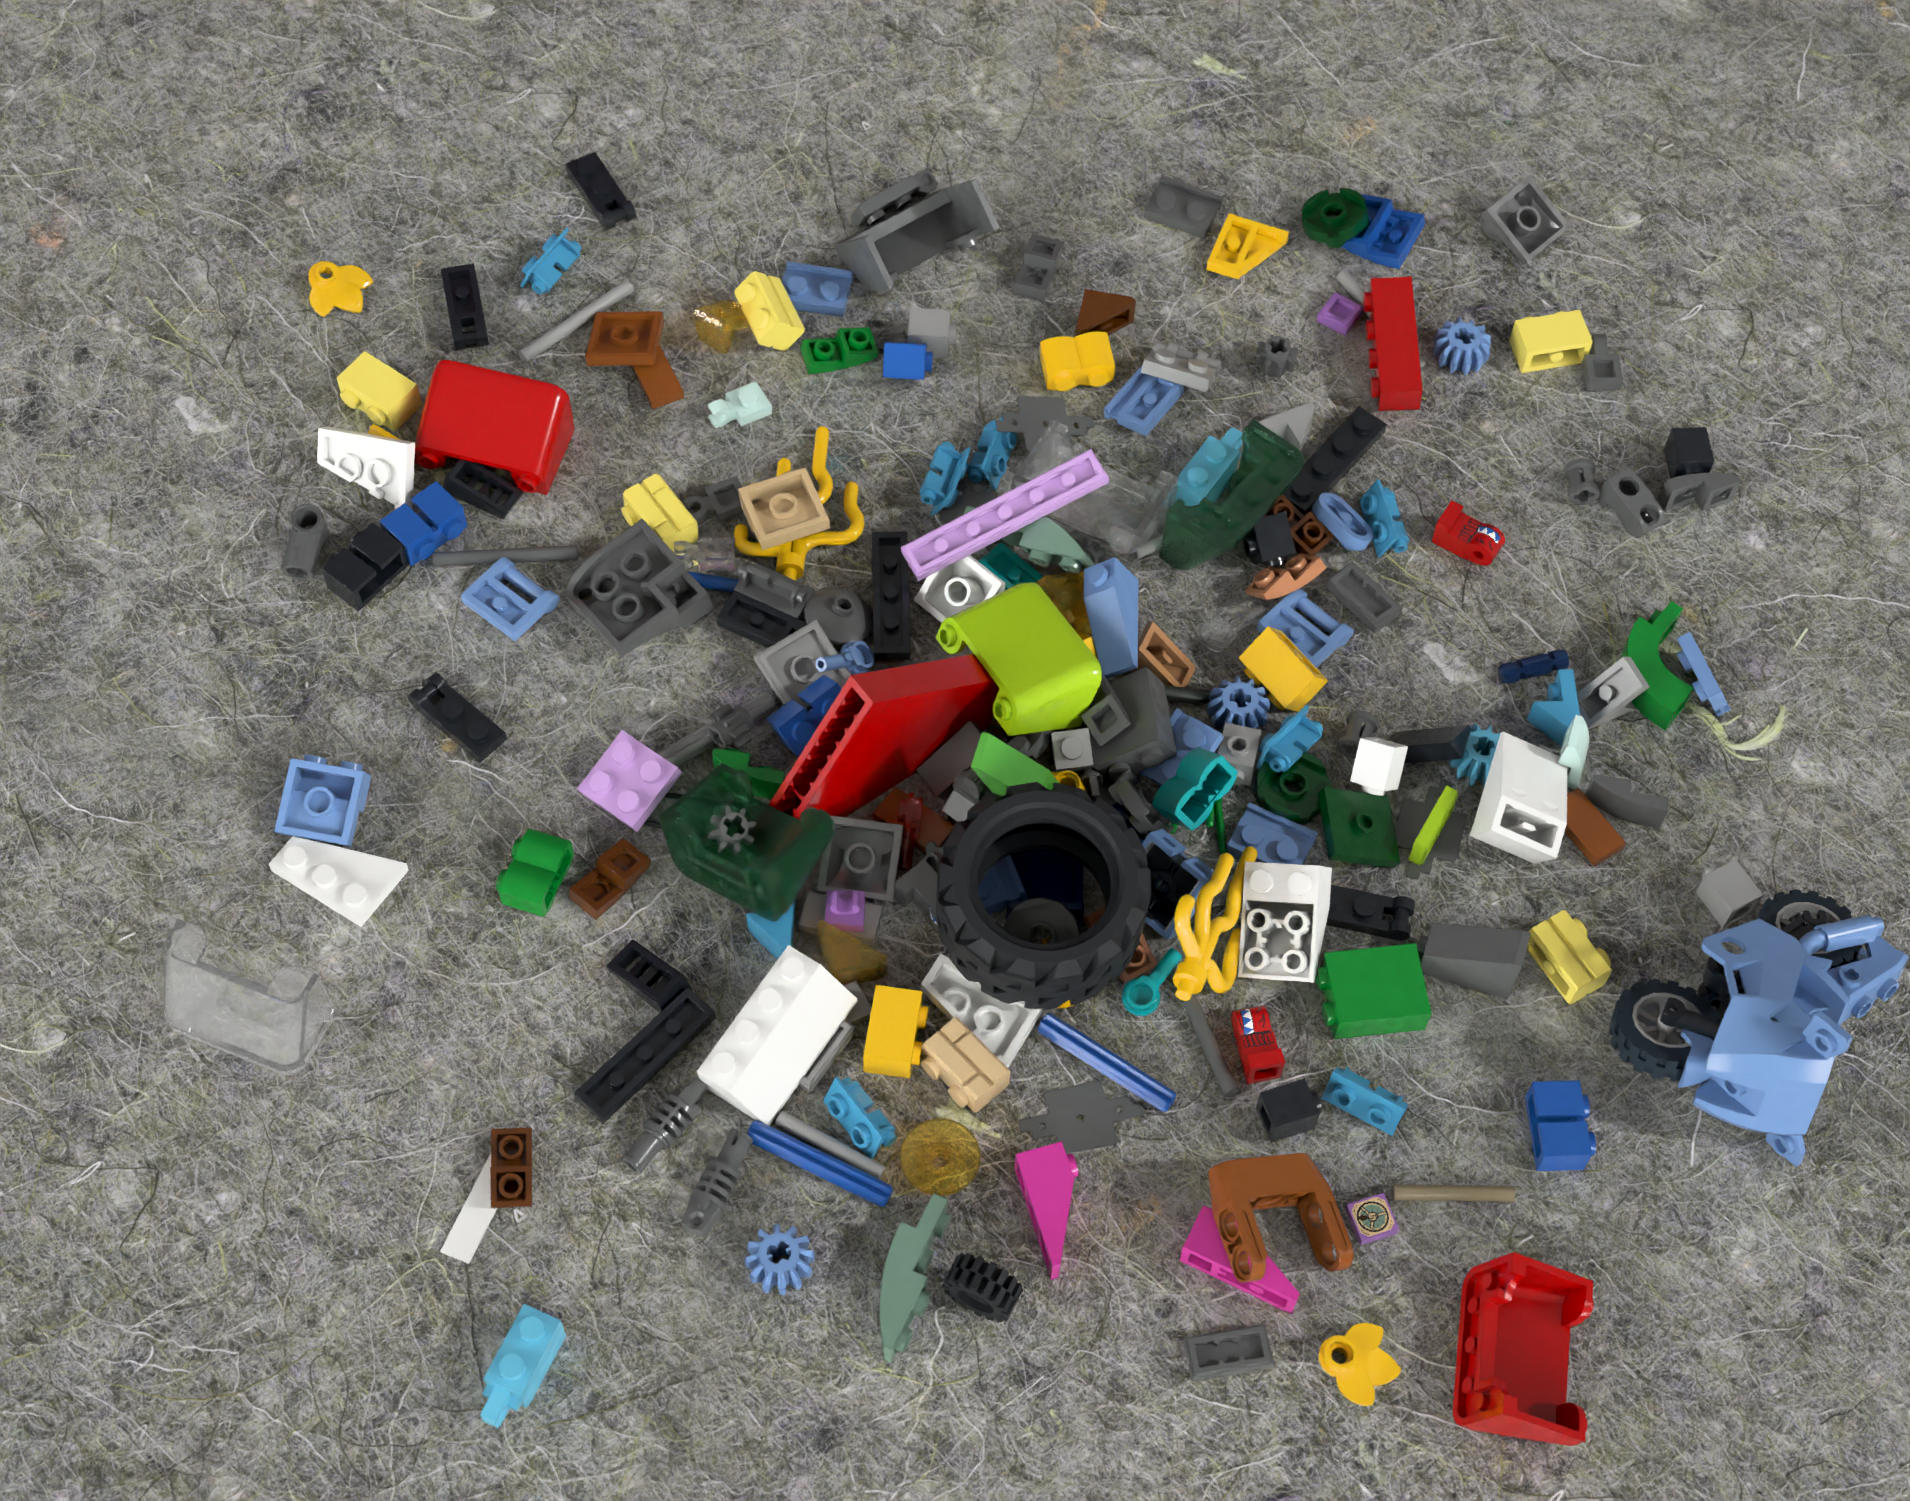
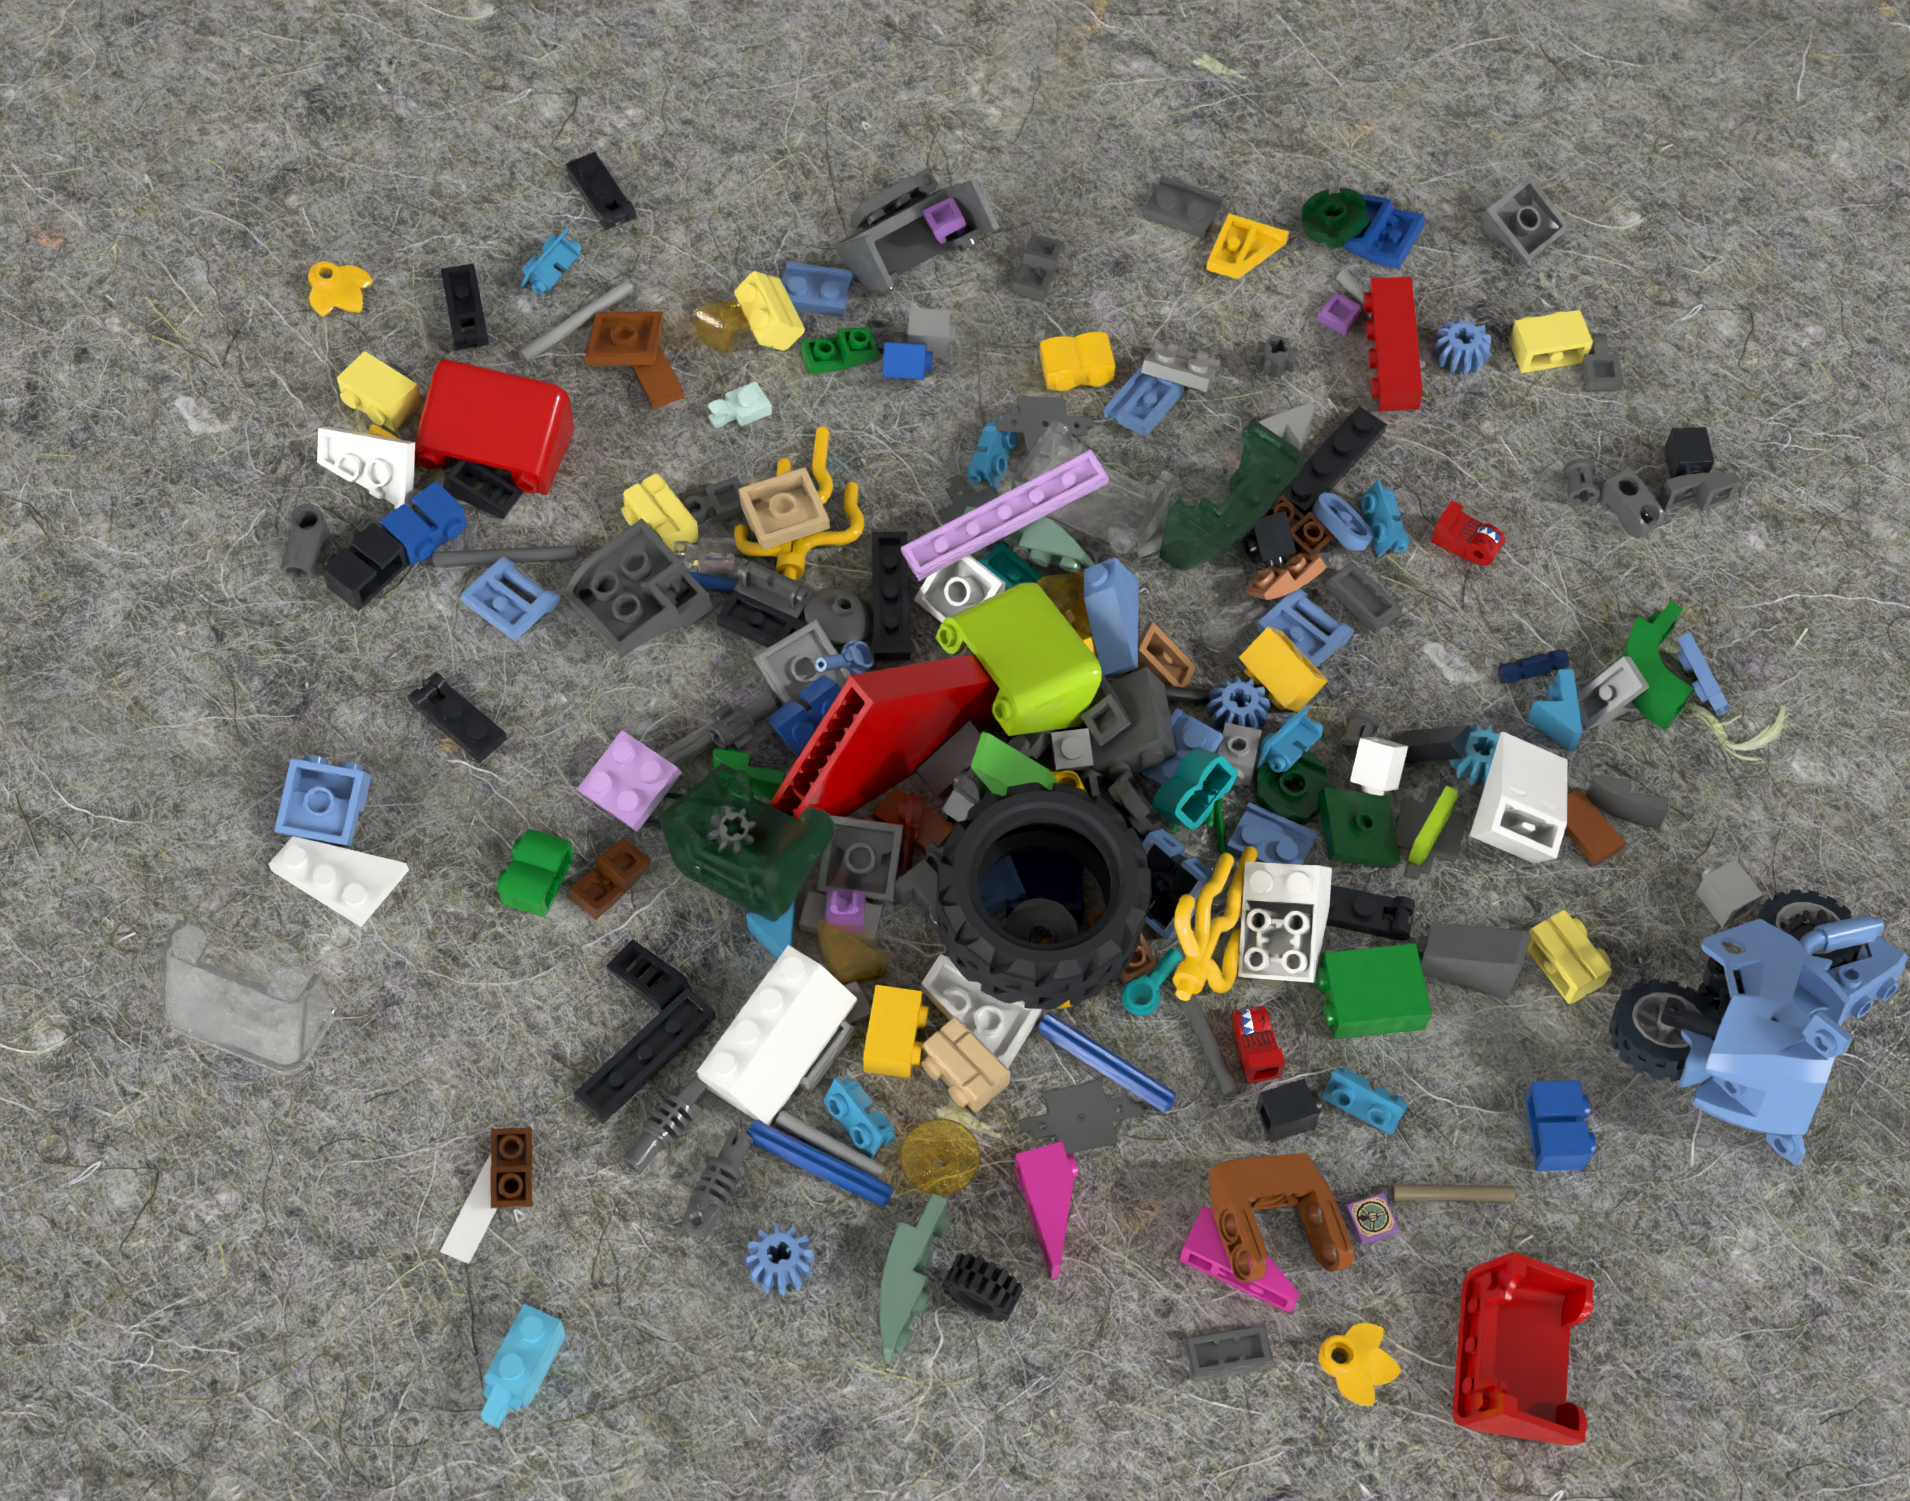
(941, 488): dark azure hinge -> none
(945, 219): none -> medium lavender tile
(1105, 312): reddish brown slope -> none
(1210, 469): medium azure hinge -> none
(1574, 750): light aqua slope -> none

